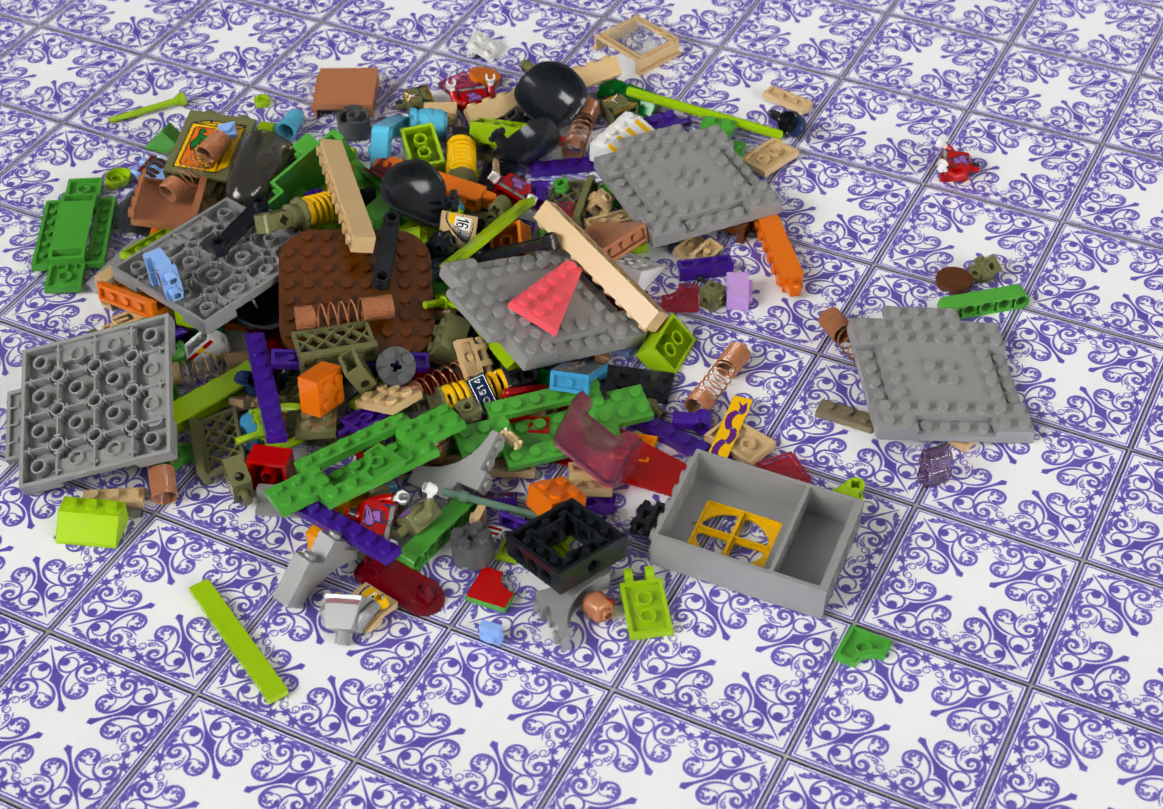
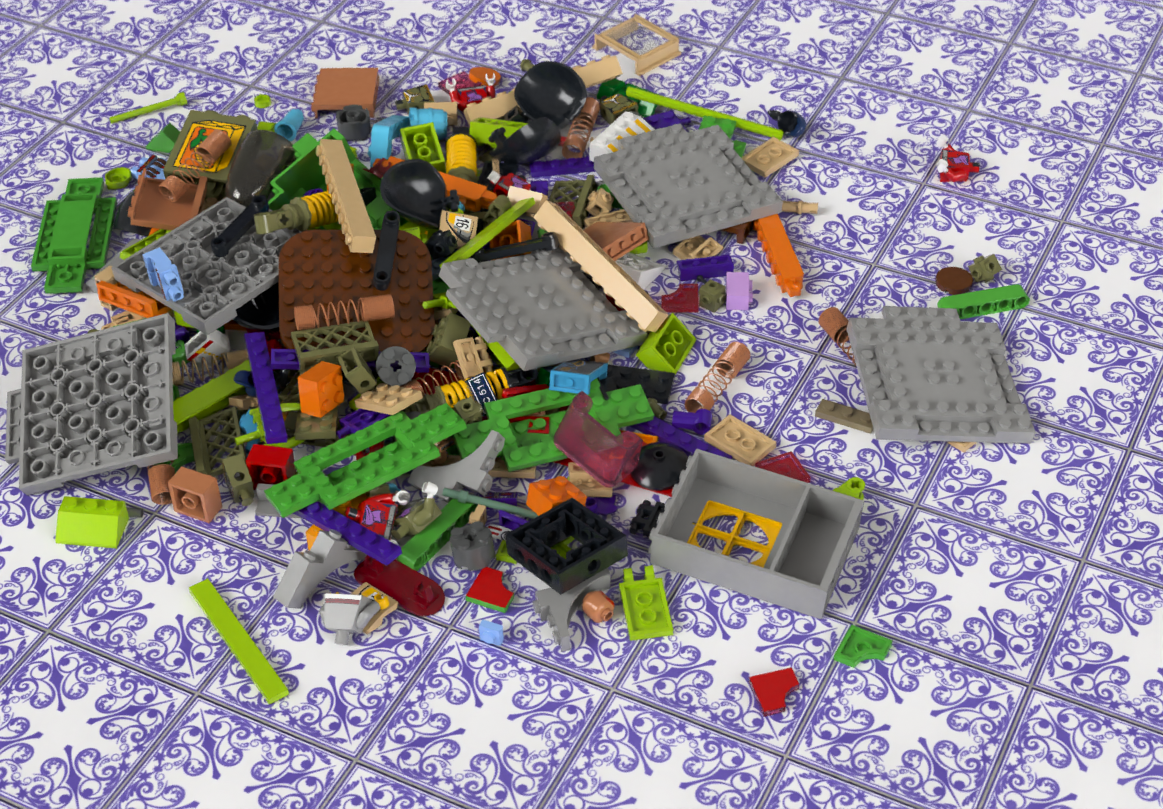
(133, 497): tan plate -> none
(195, 494): none -> nougat brick
(229, 128): light blue plate -> none
(380, 464): bright green tile -> none
(483, 46): white hinge -> none
(511, 438): tan piece -> none
(516, 194): none -> tan brick
(548, 298): coral wing -> none
(561, 185): bright green bush -> none
(659, 466): none -> black dish
(730, 426): yellow sticker -> none
(772, 689): none -> red tile
(787, 99): tan plate -> none
(799, 207): none -> tan pin
(935, 466): clear purple brick -> none

